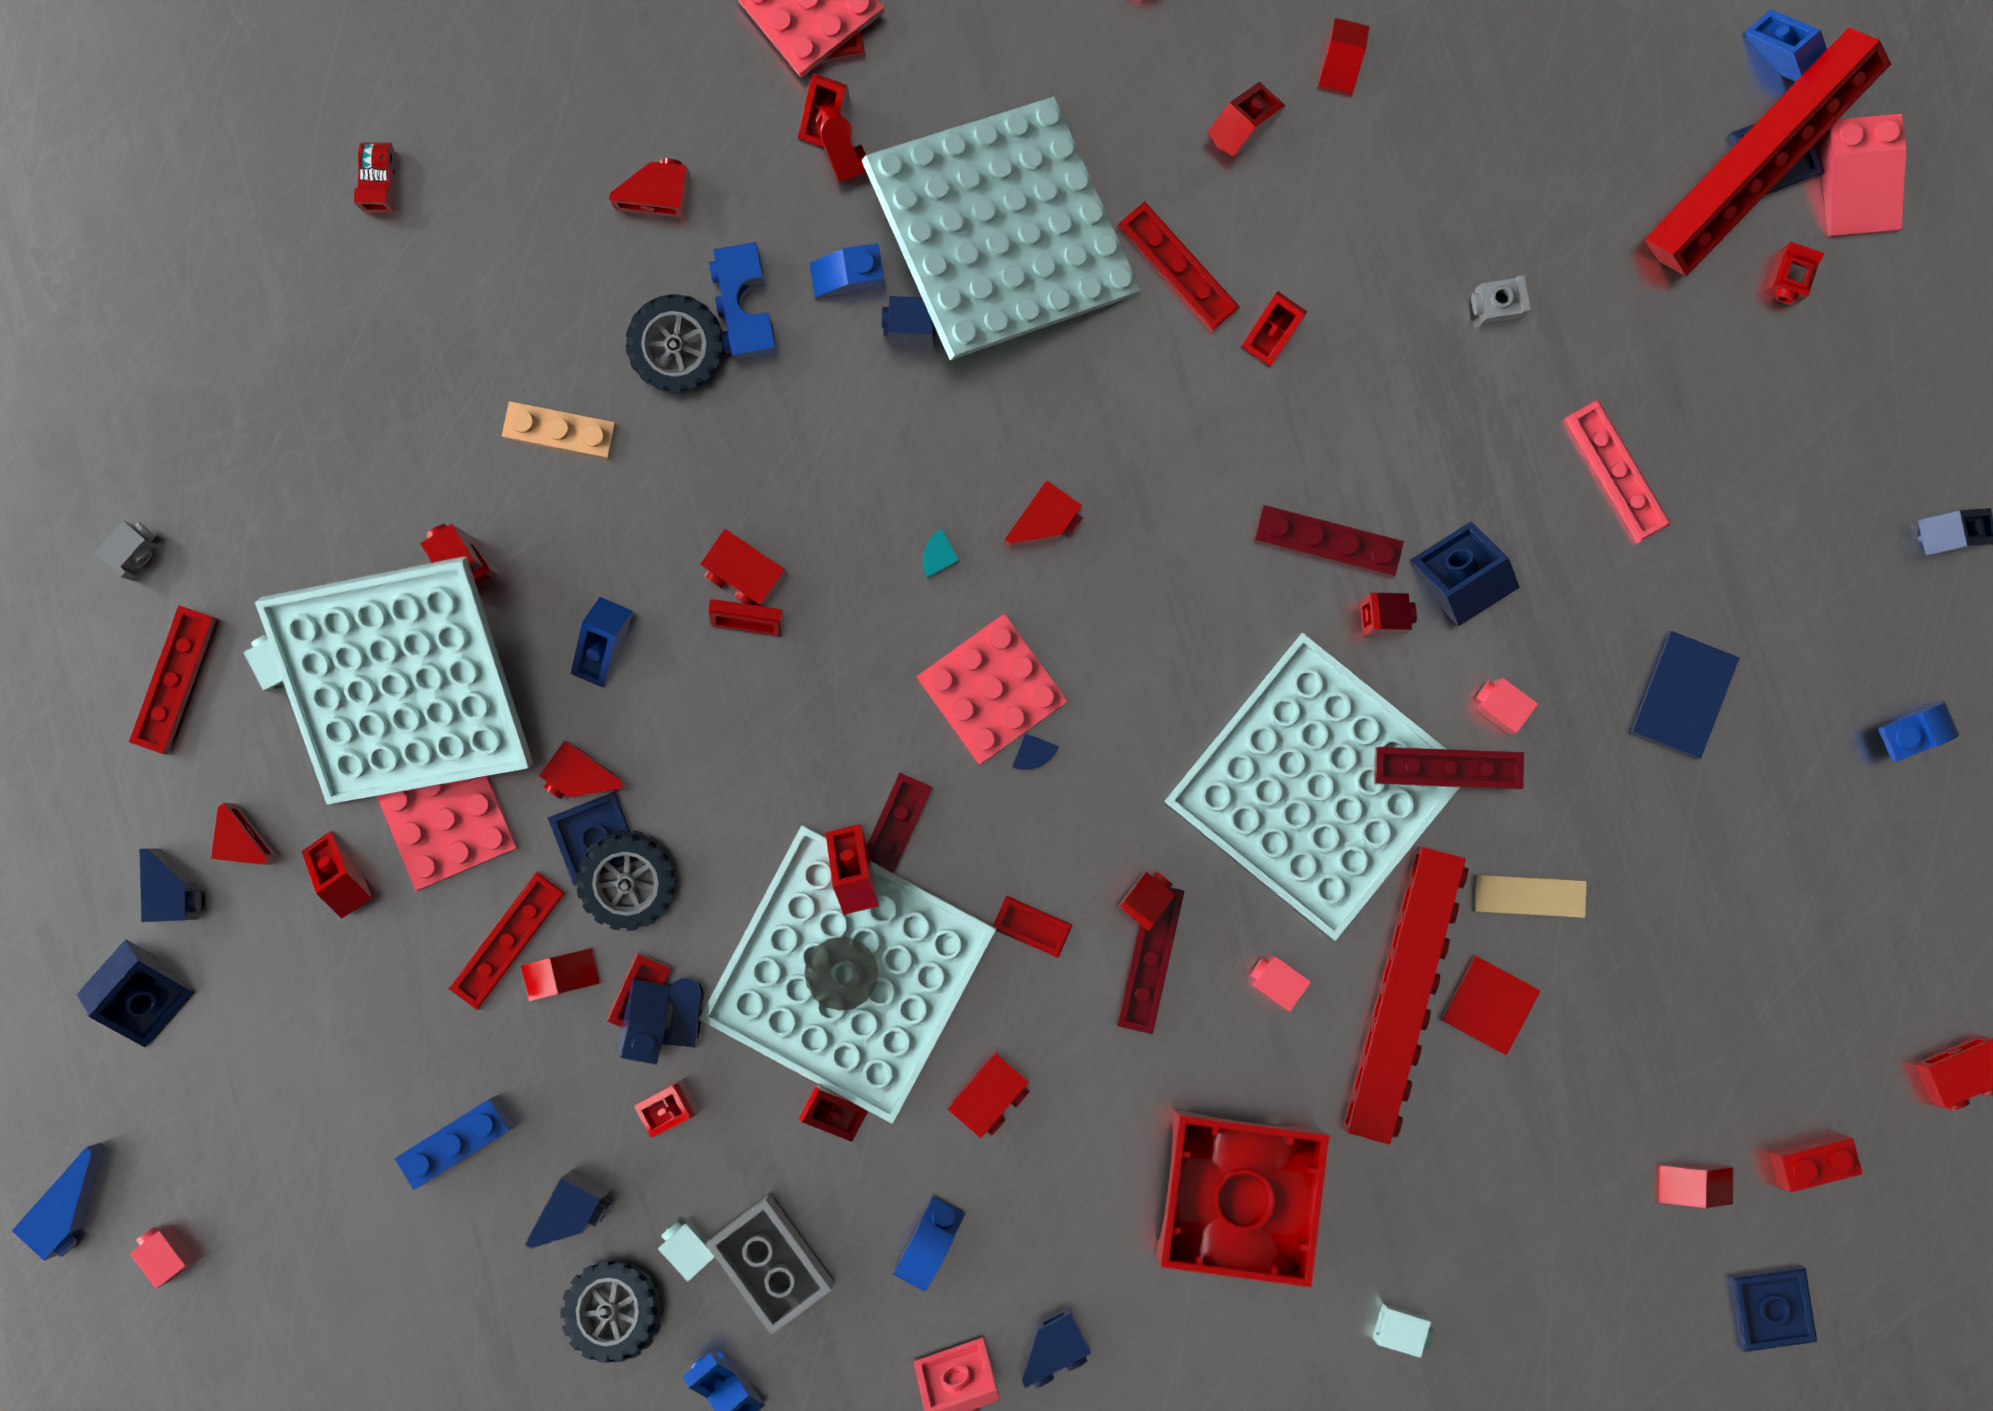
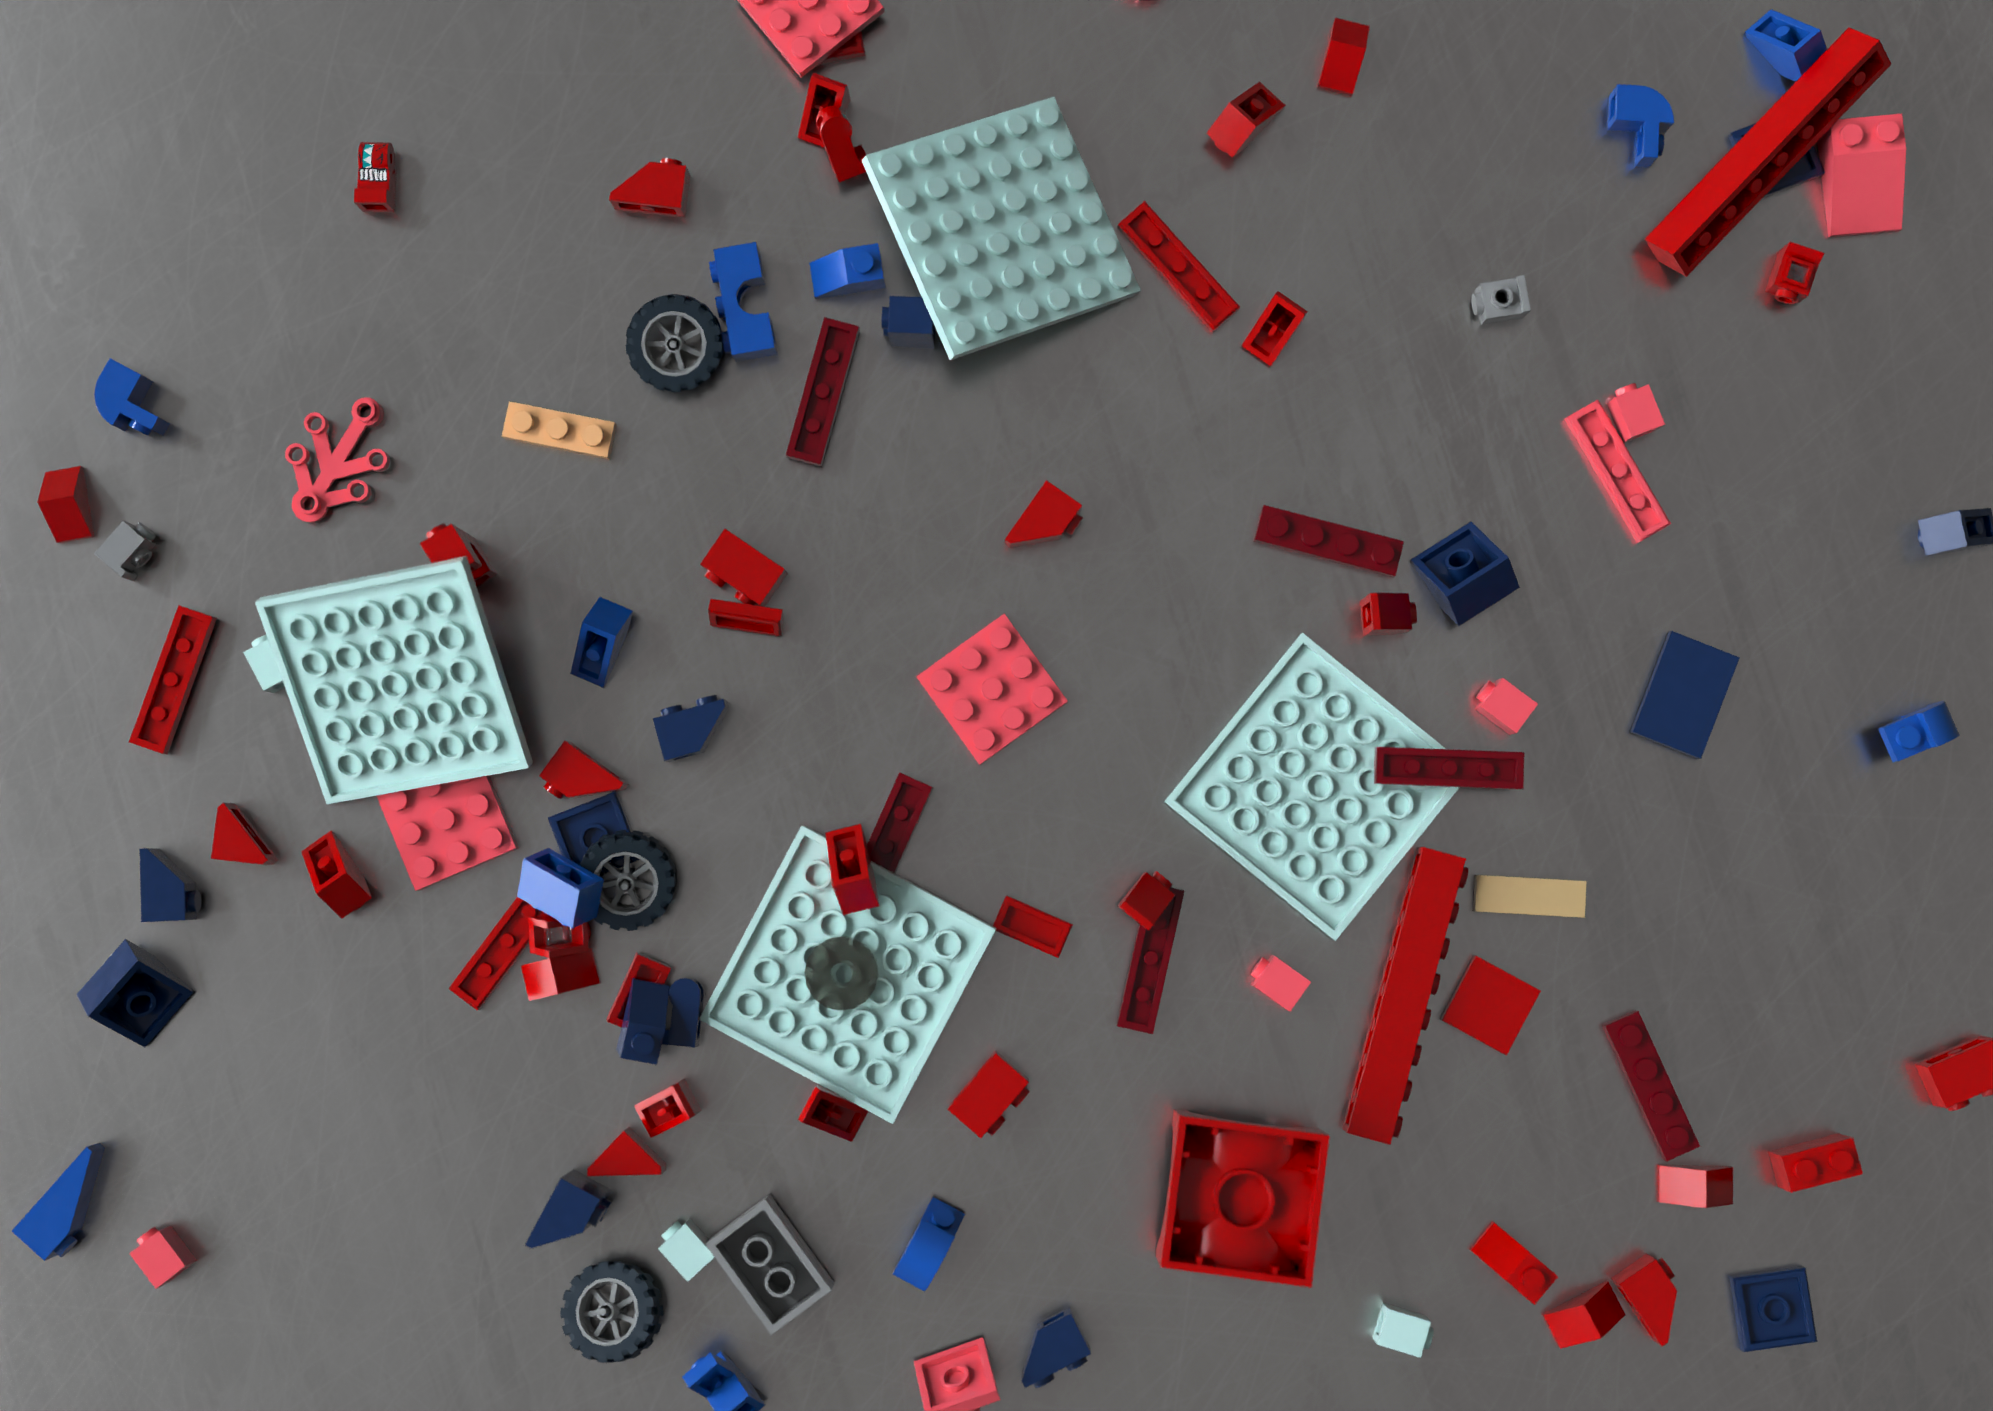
(66, 504): none -> red slope
(118, 399): none -> blue brick
(334, 465): none -> coral plant
(455, 1142): blue arch -> none
(553, 939): none -> red window
(560, 888): none -> brick
(627, 1156): none -> red slope
(689, 730): none -> dark blue slope
(822, 391): none -> dark red plate
(938, 554): teal tile -> none
(1034, 753): dark blue tile -> none
(1513, 1263): none -> red slope
(1585, 1316): none -> red slope
(1635, 412): none -> coral brick
(1643, 112): none -> blue brick
(1649, 1294): none -> red slope
(1651, 1085): none -> dark red plate

